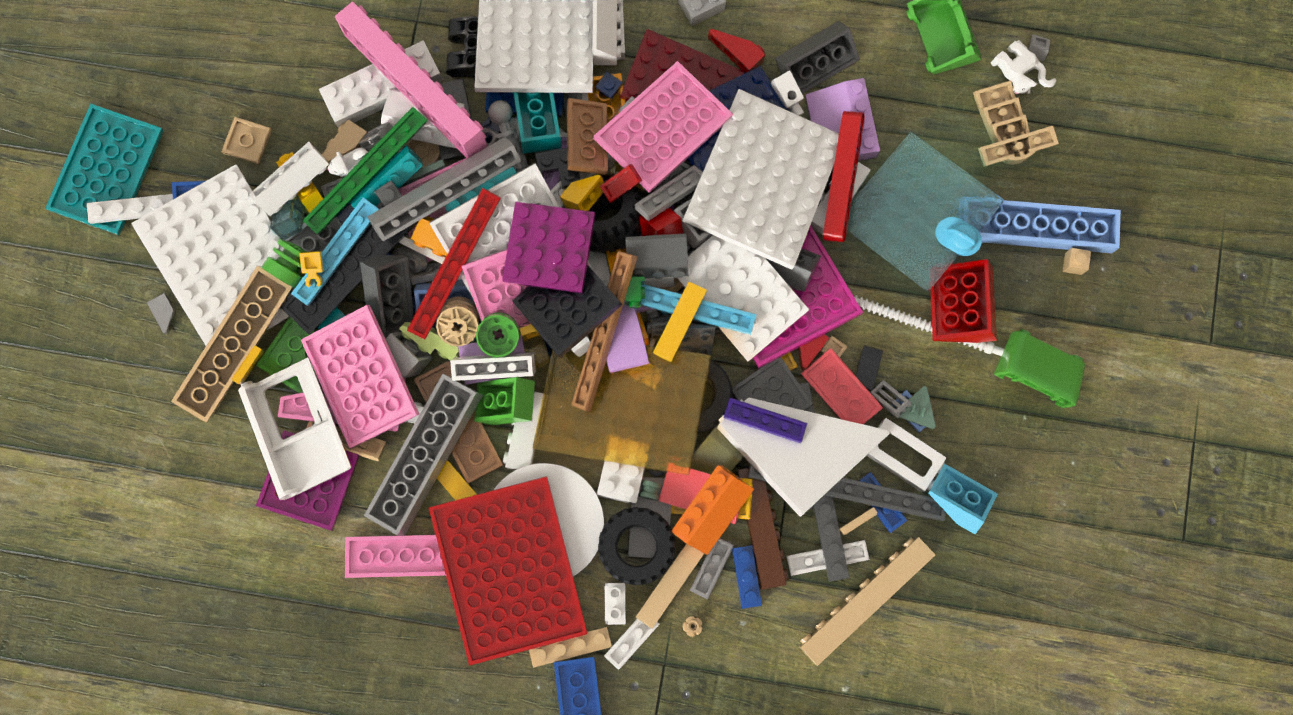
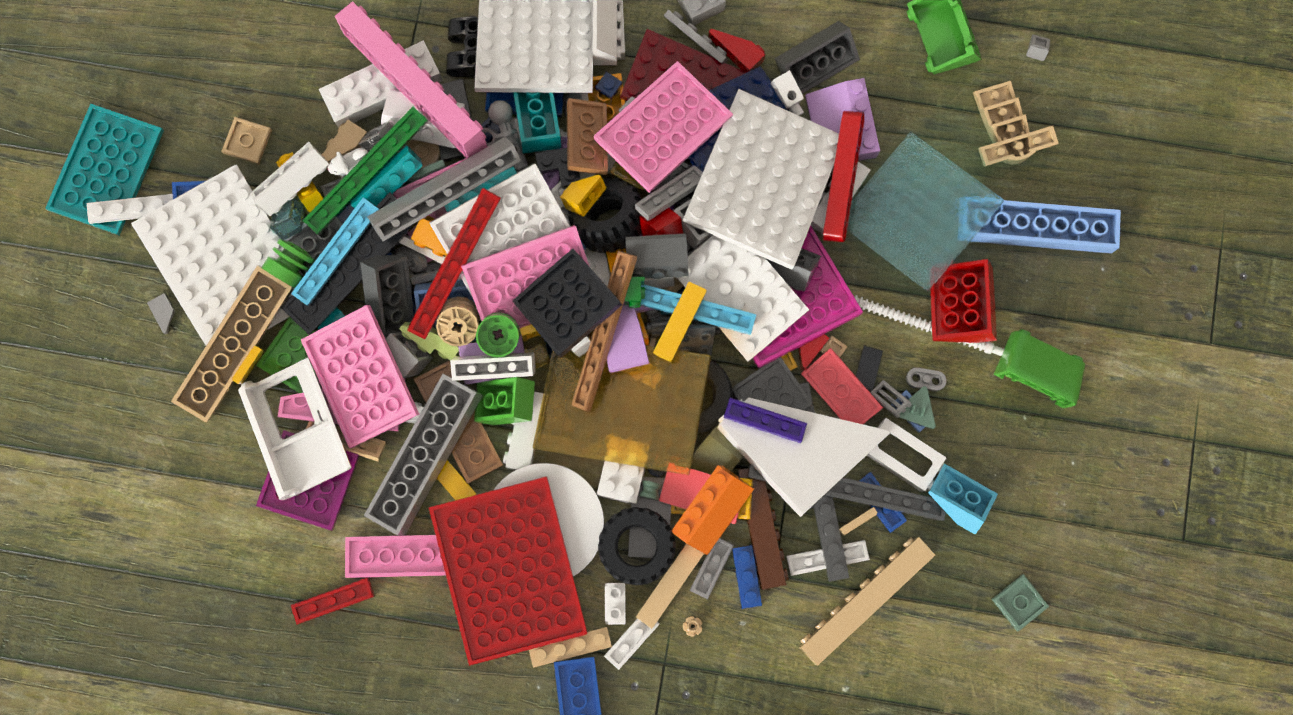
(312, 264): yellow plate -> none
(332, 600): none -> red tile
(388, 193): dark grey plate -> none
(549, 247): magenta plate -> none
(621, 183): red tile -> none
(690, 30): none -> light grey plate
(925, 379): none -> light grey plate
(958, 236): medium azure piece -> none
(1020, 602): none -> sand green tile
(1022, 64): white animal -> none
(1076, 261): tan brick -> none

